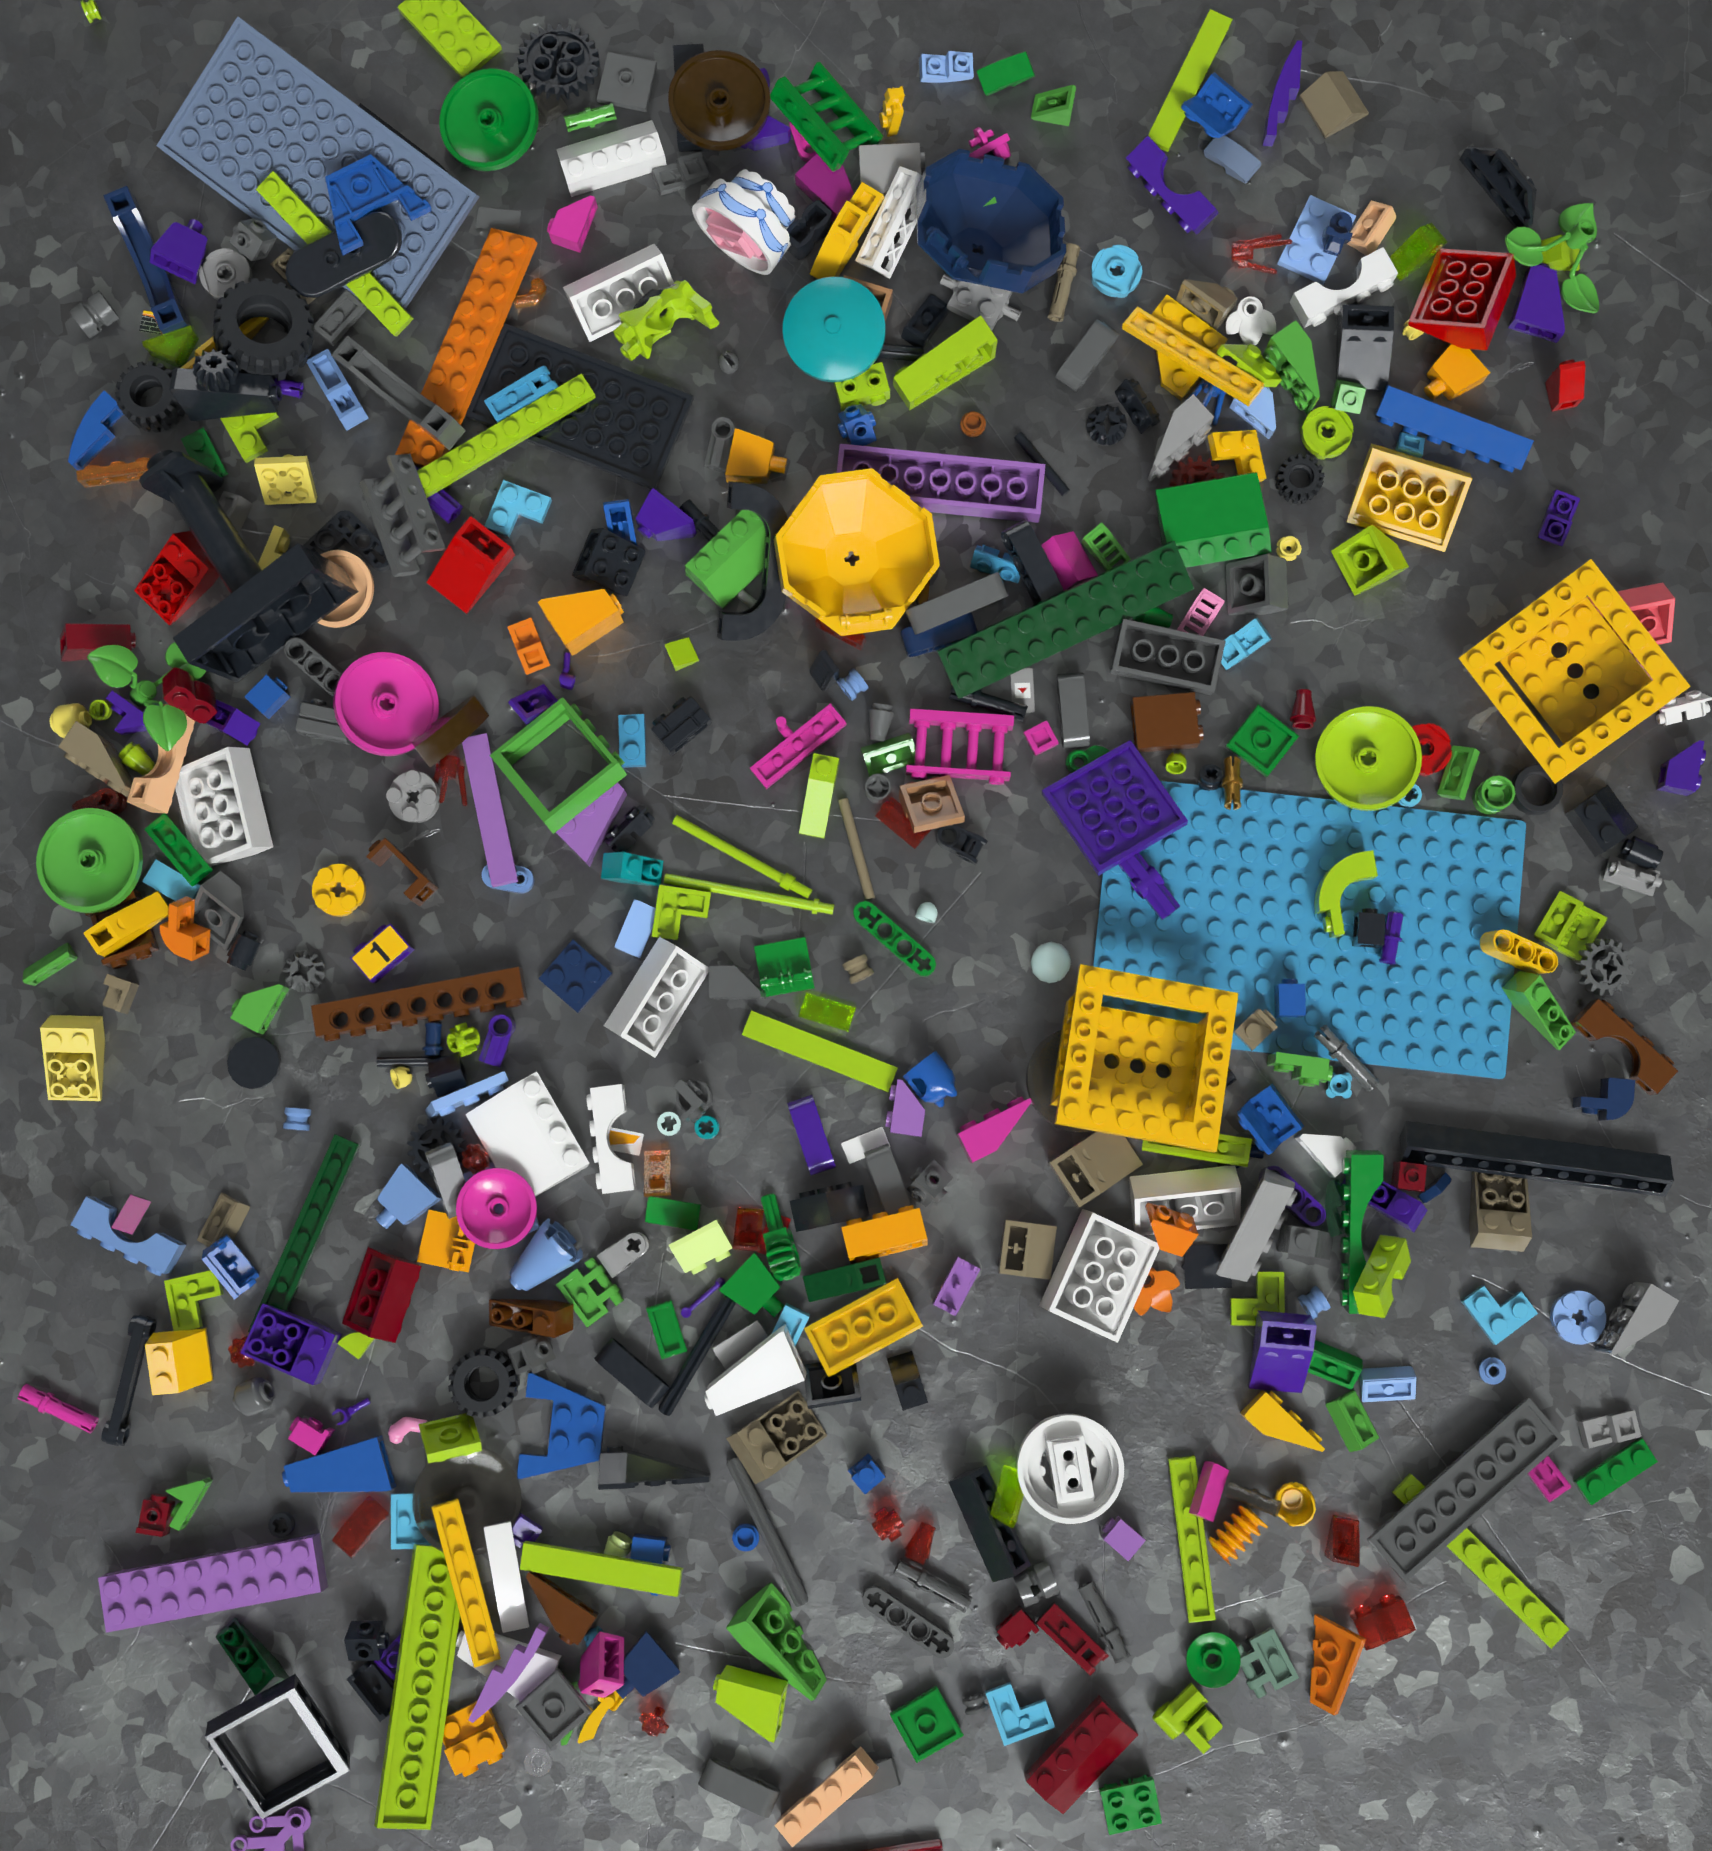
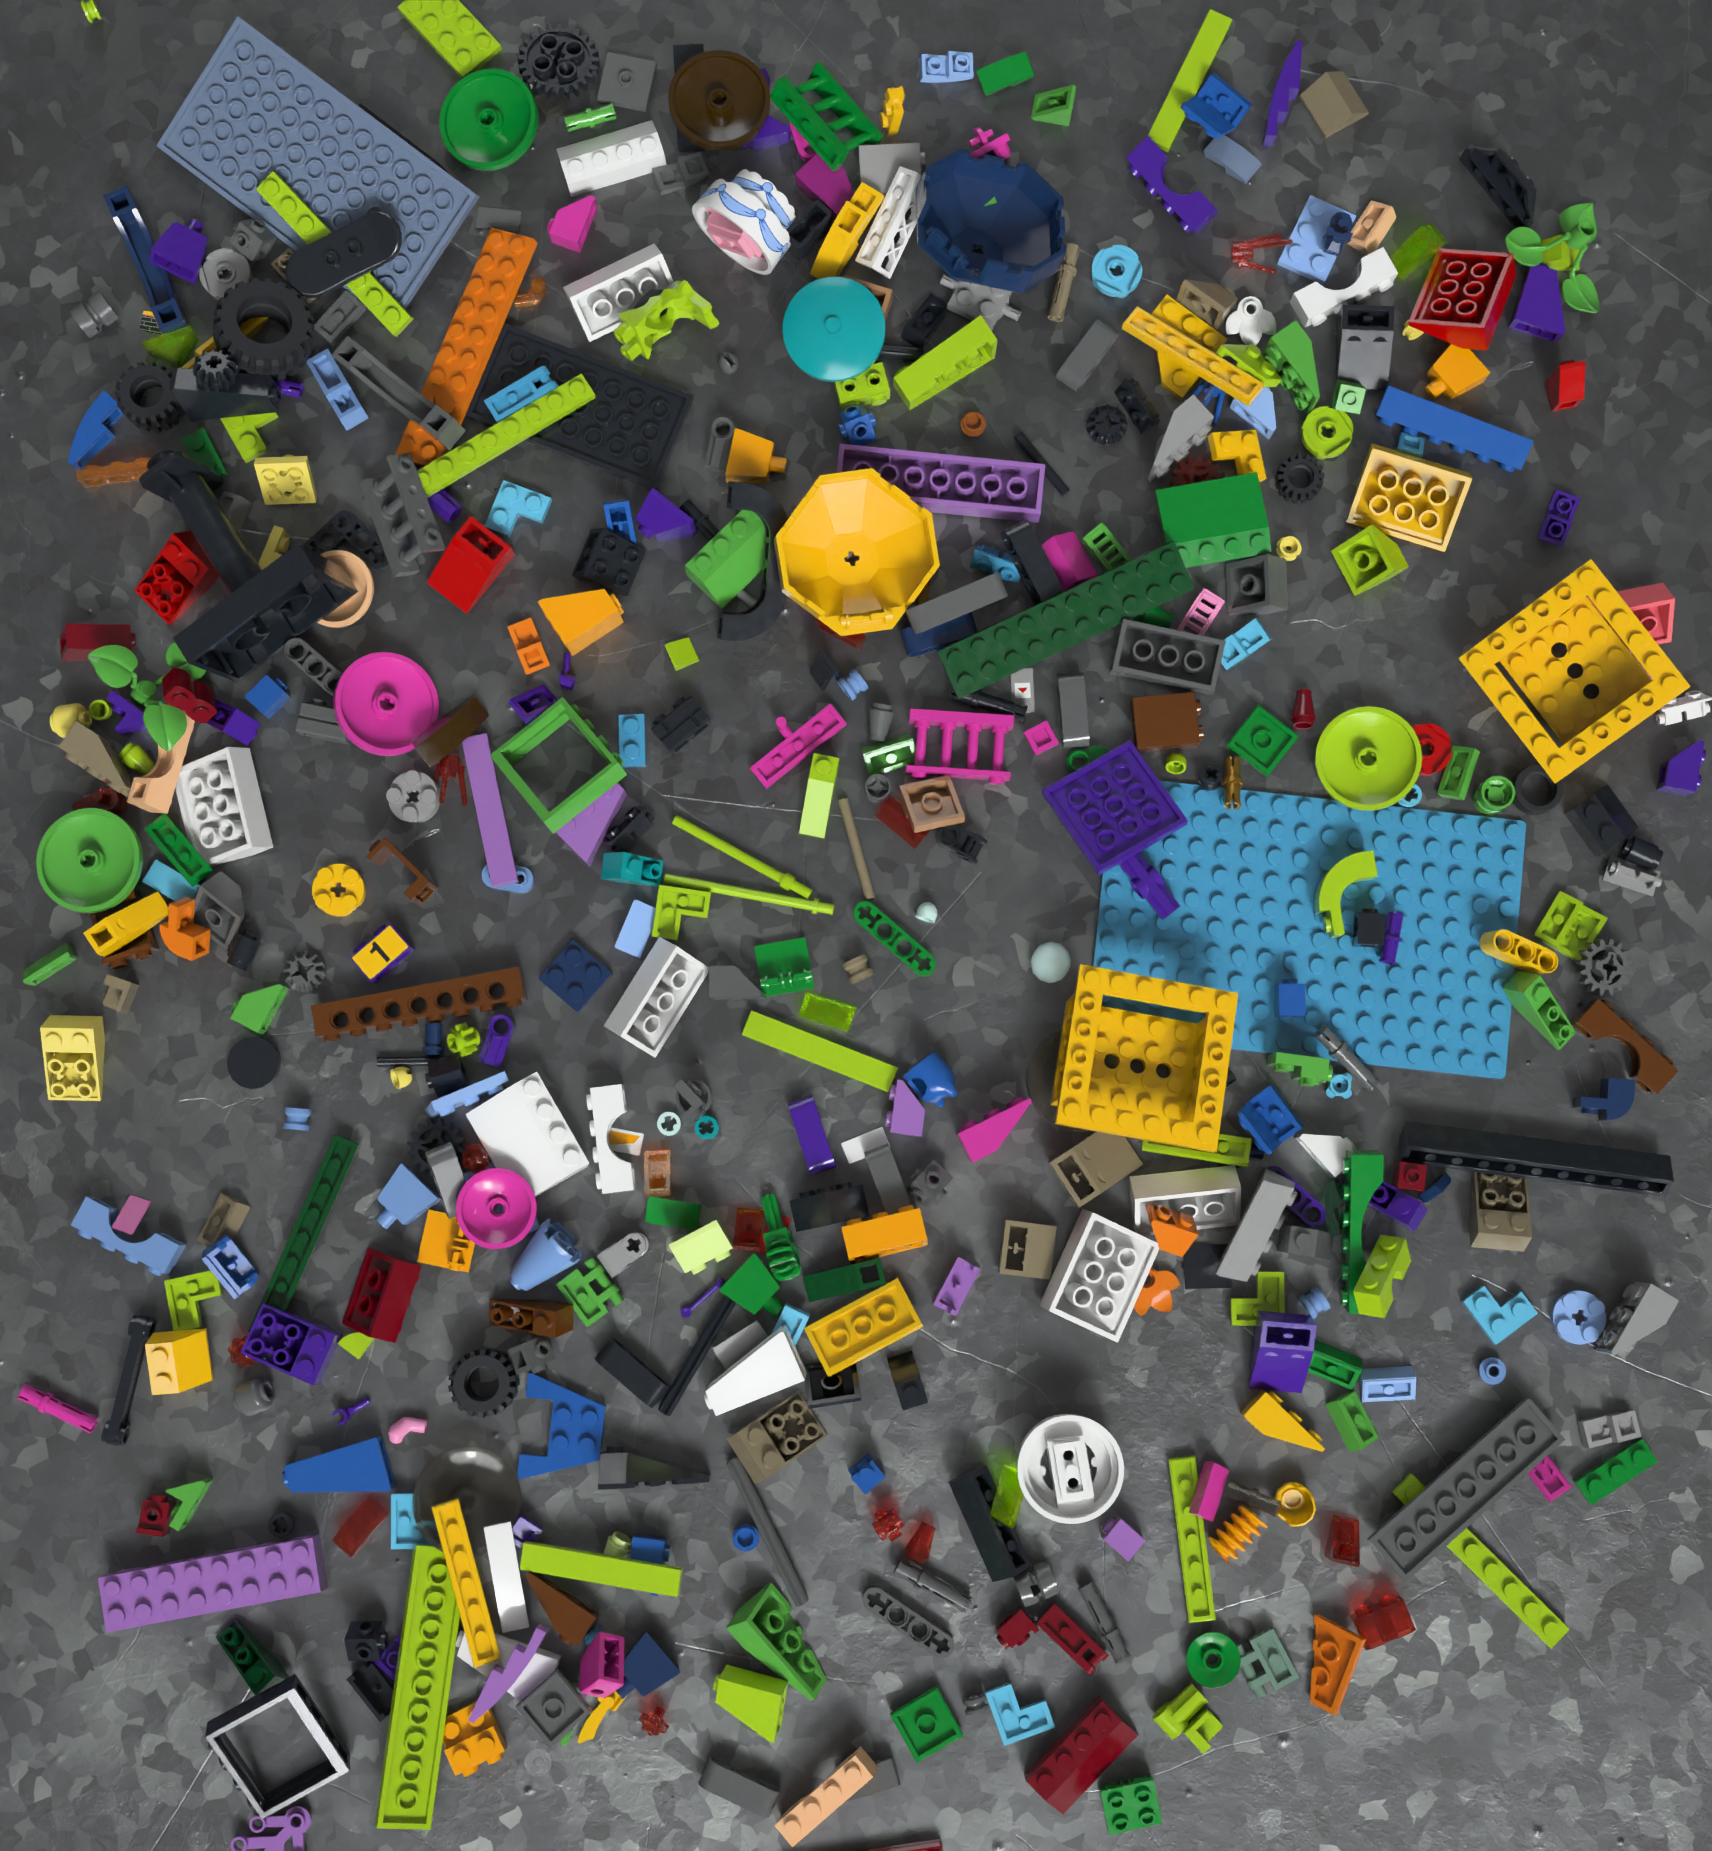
(310, 1434): dark pink brick -> none
(363, 189): blue wing -> none
(450, 1437): lime plate -> none
(666, 1329): green tile -> none
(1256, 1028): dark tan bracket -> none

